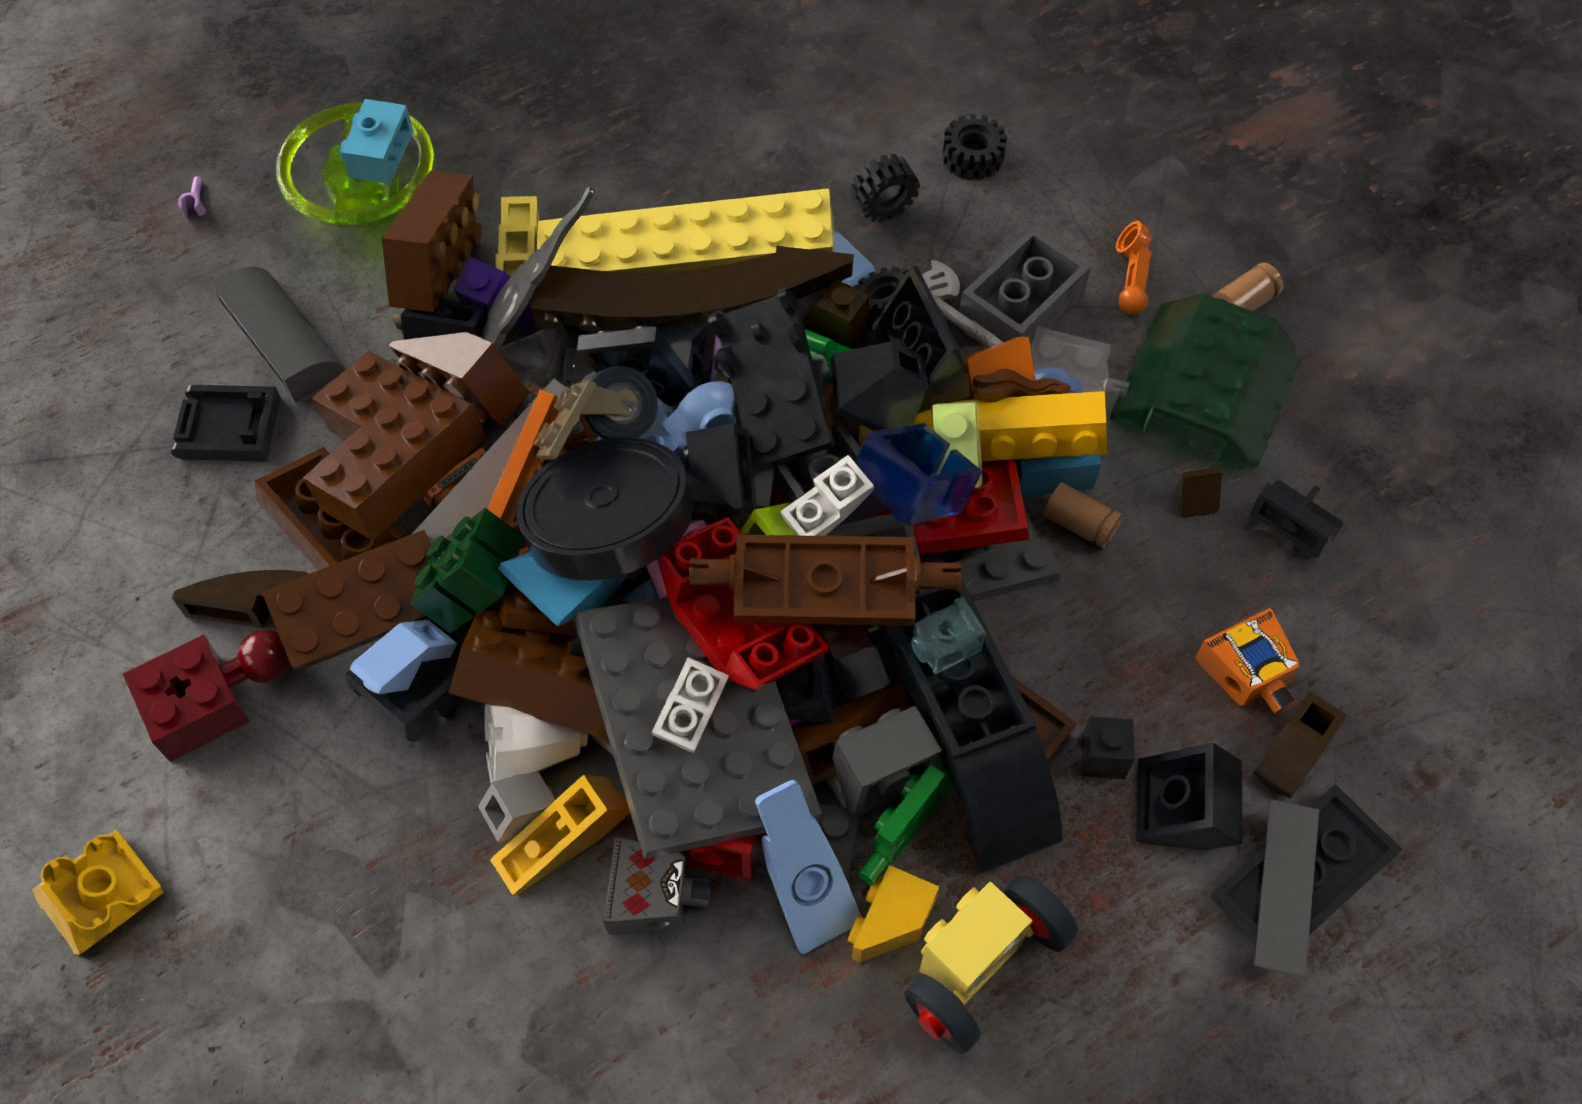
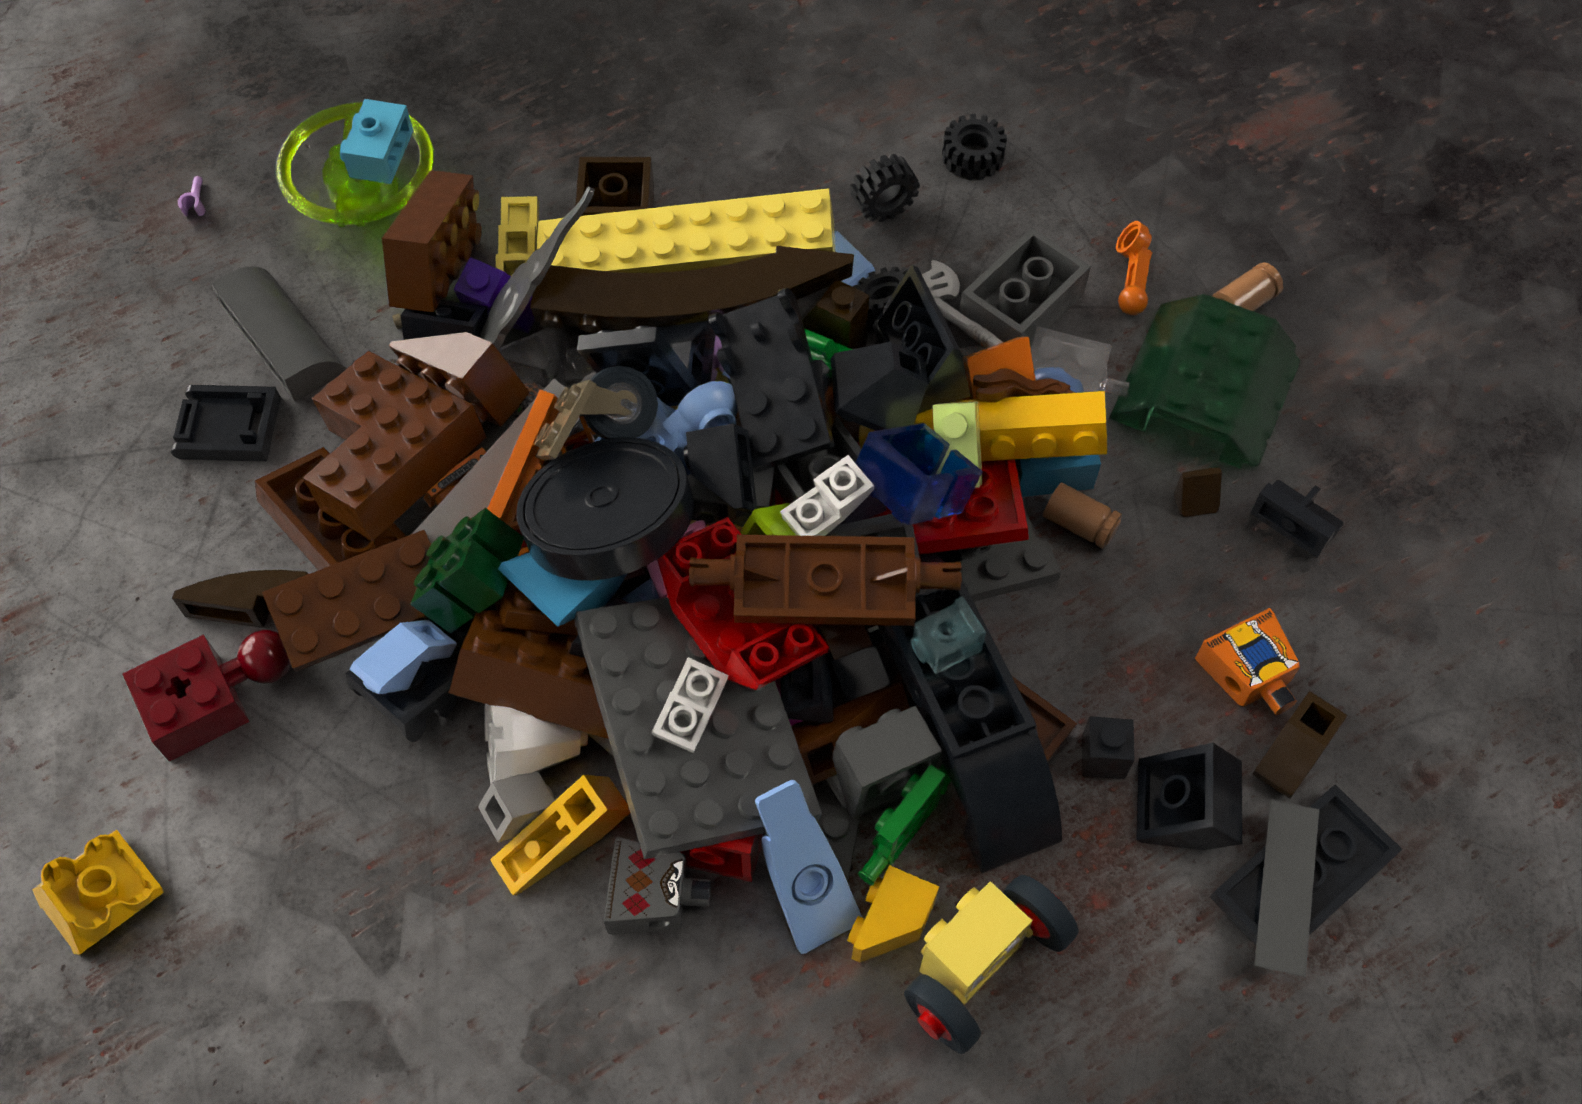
(617, 182): none -> dark brown brick

